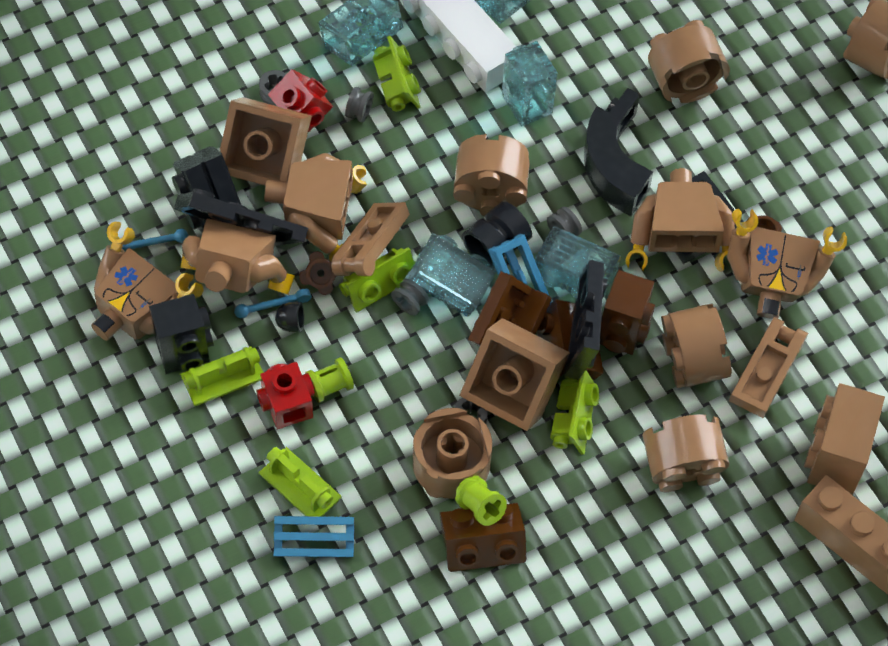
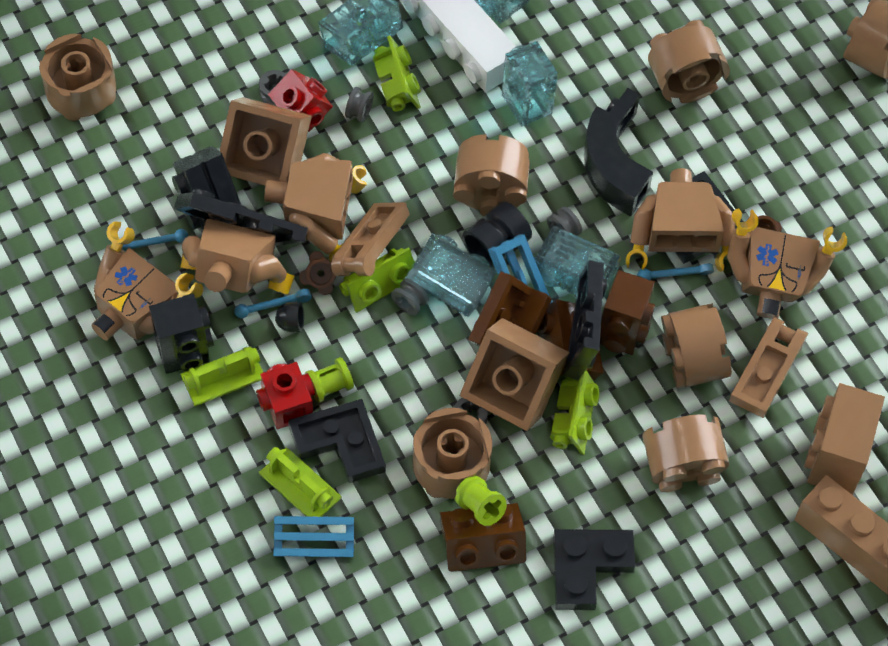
(78, 76): none -> medium nougat brick
(344, 429): none -> black plate
(581, 555): none -> black plate
(703, 269): none -> dark azure hinge

